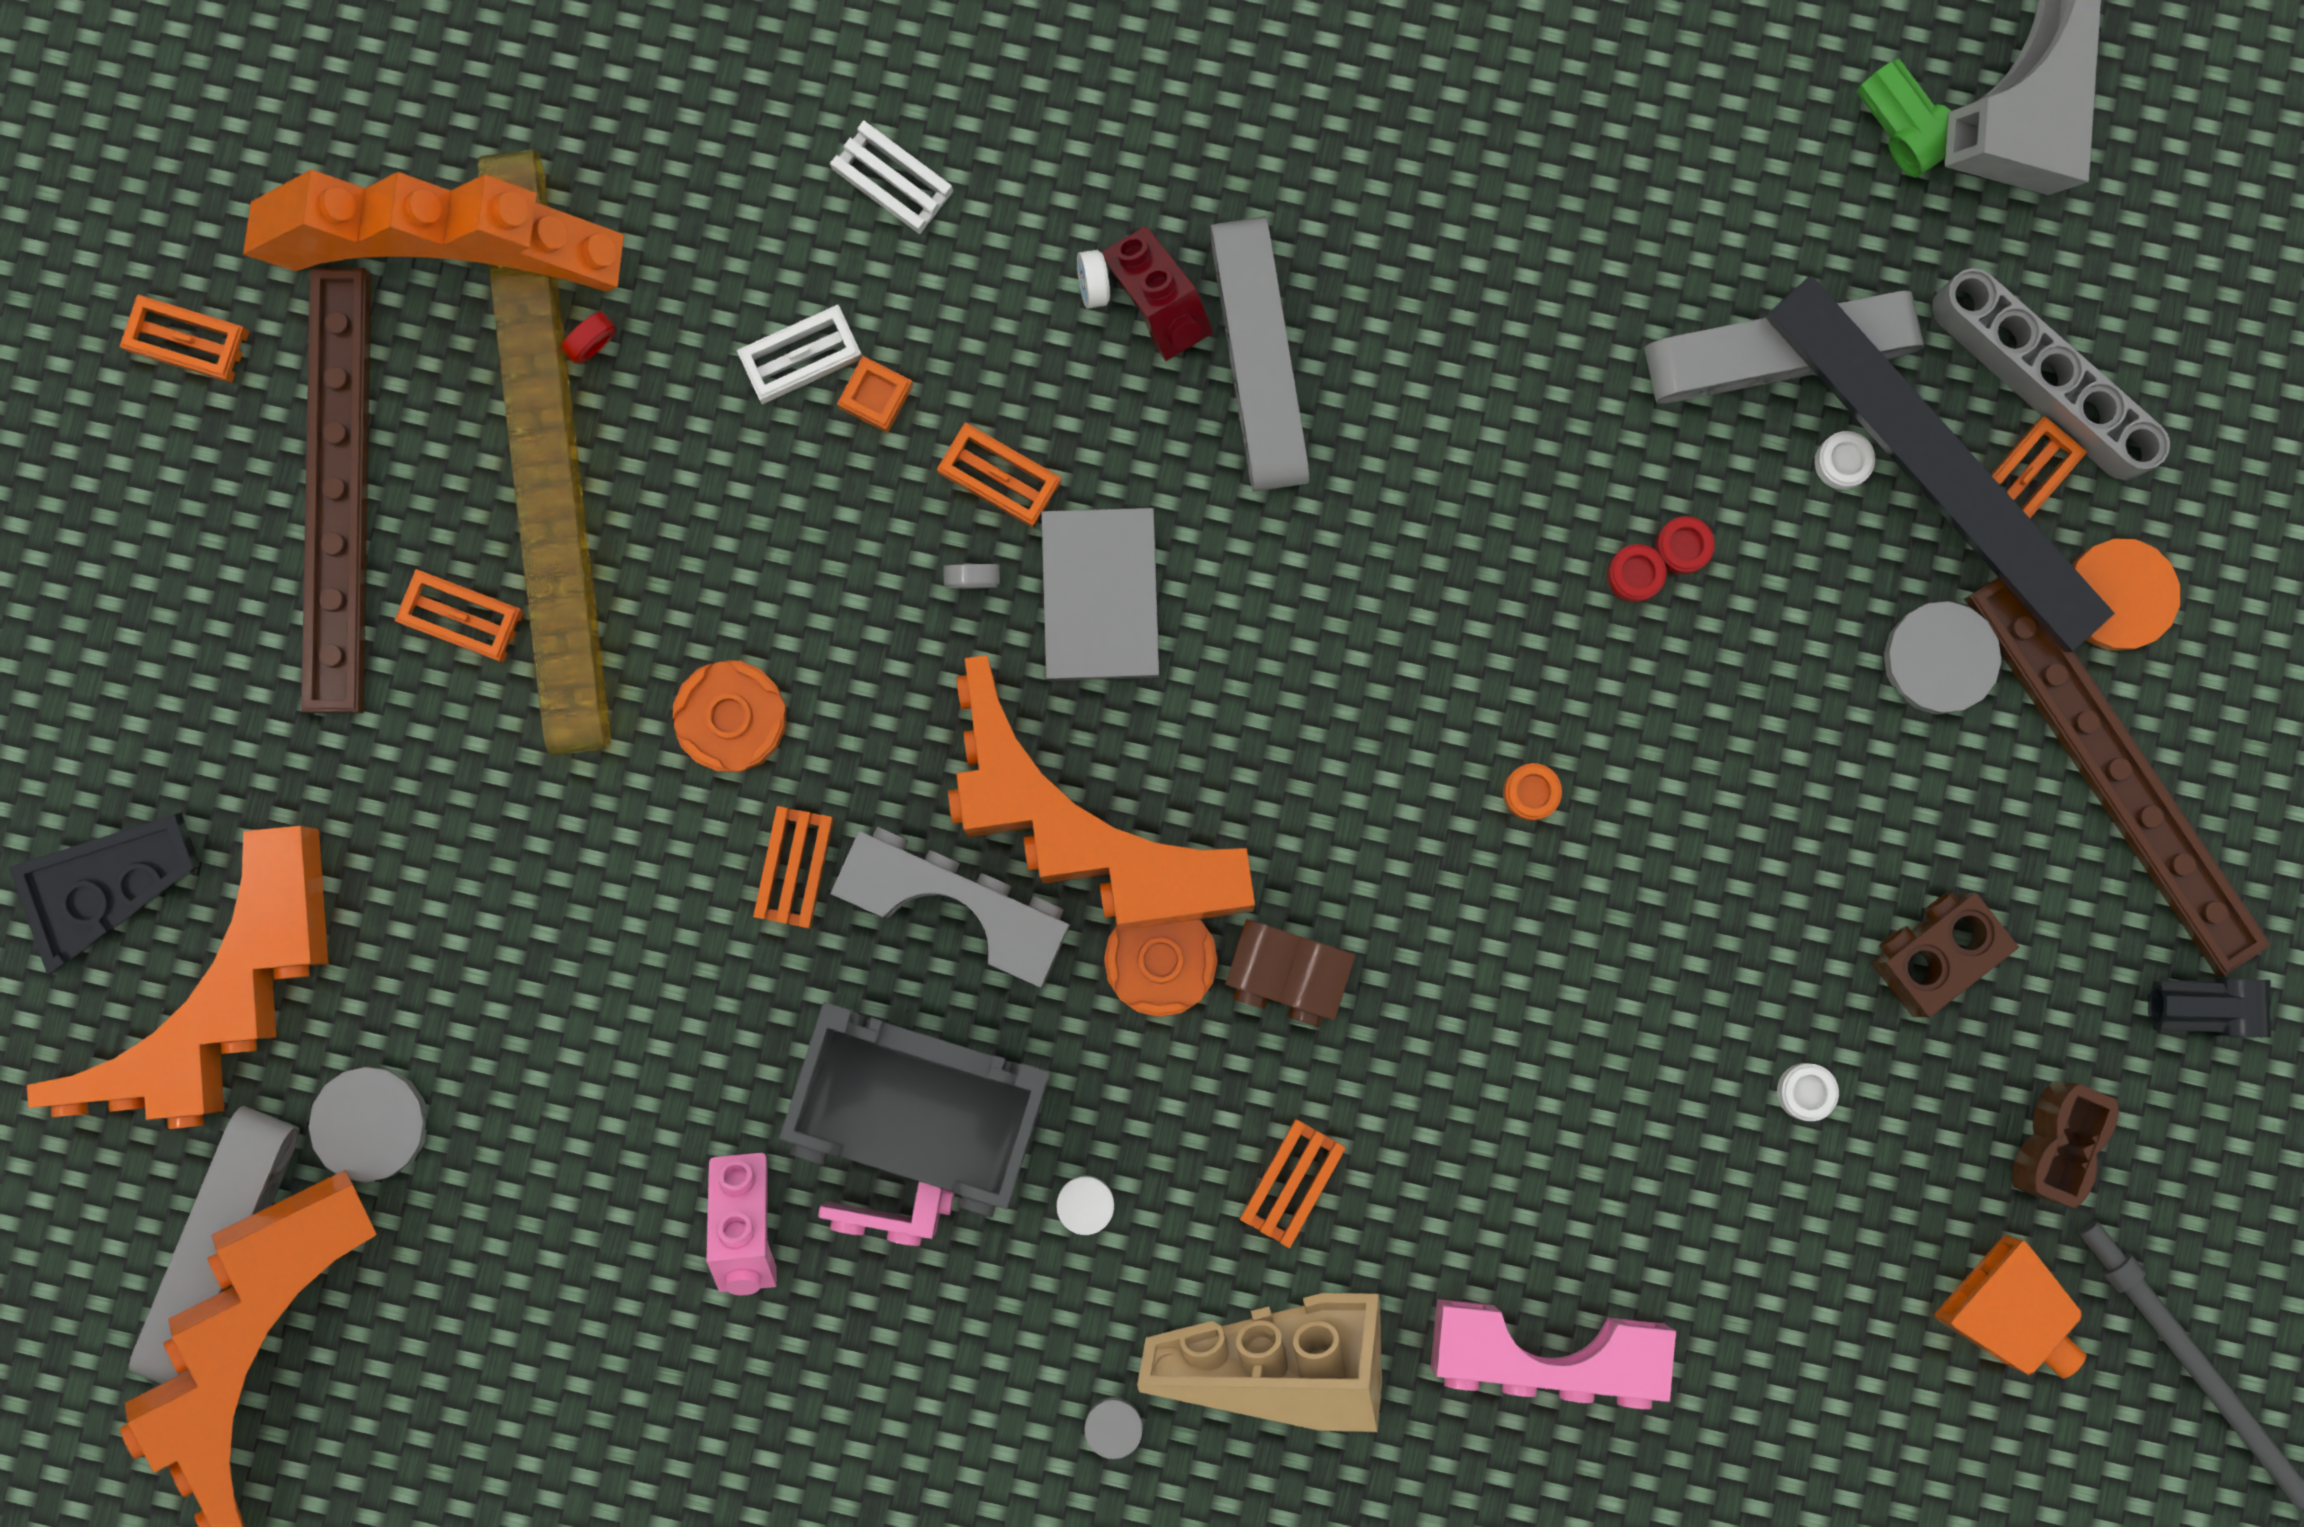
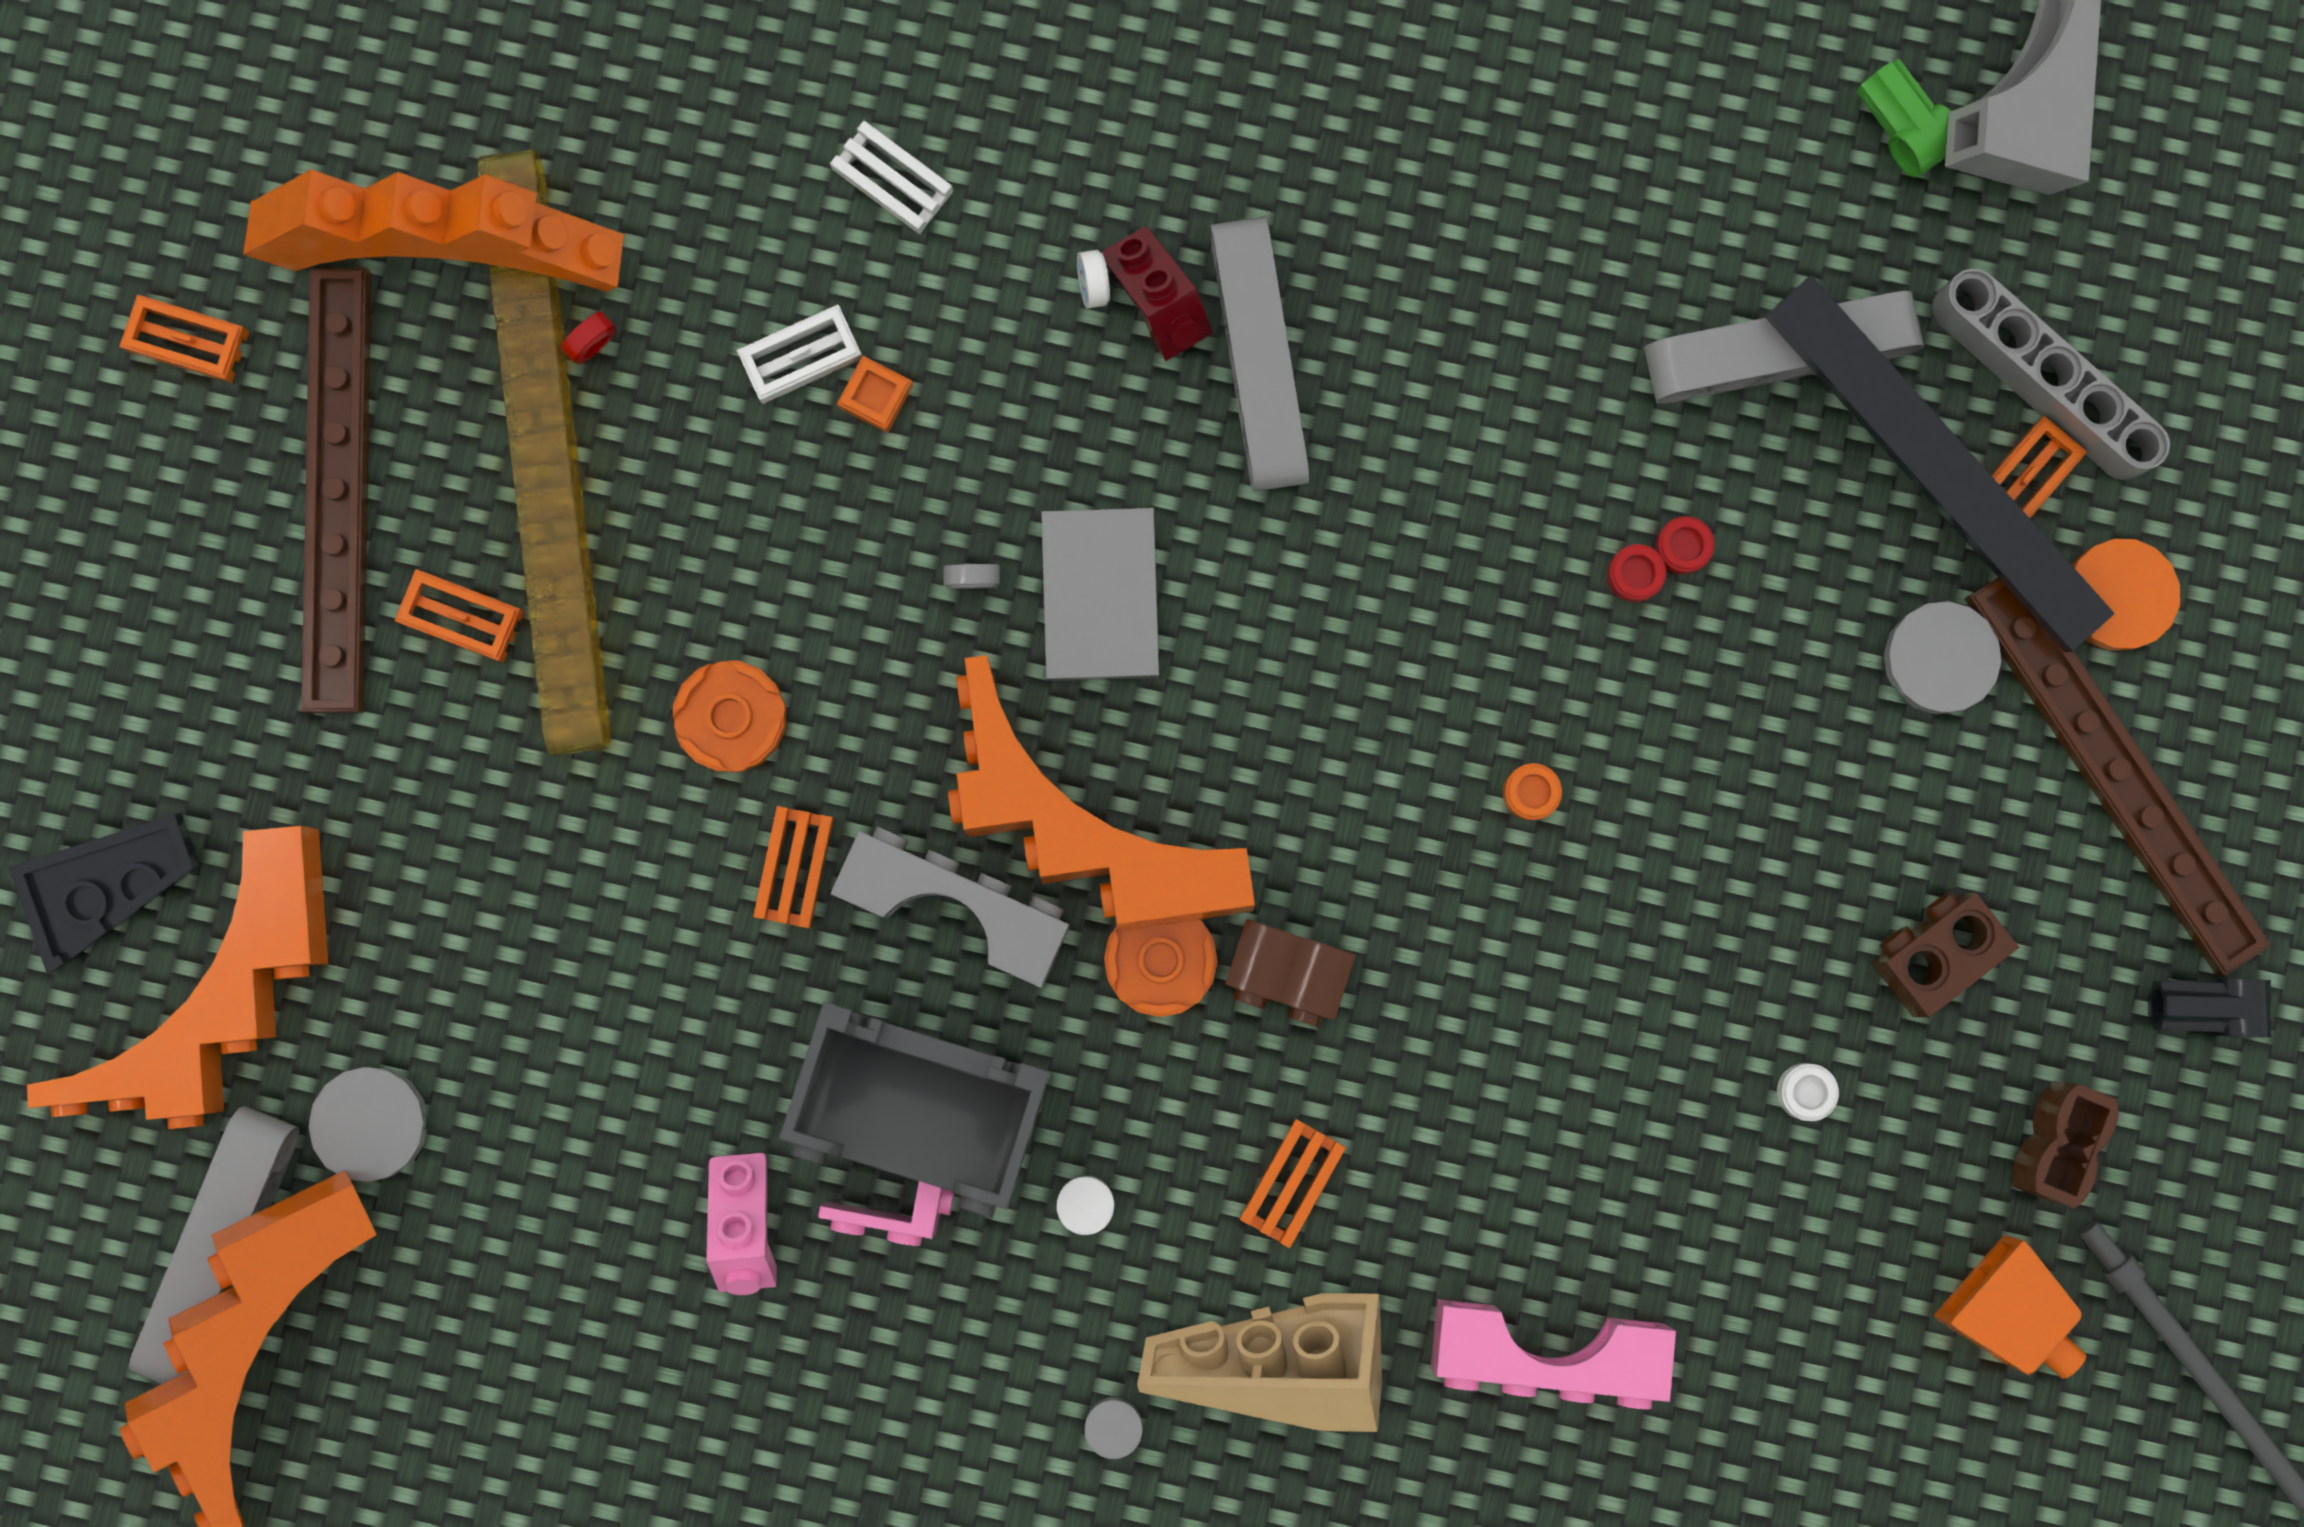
(1039, 499): orange tile -> none
(1844, 460): white tile -> none

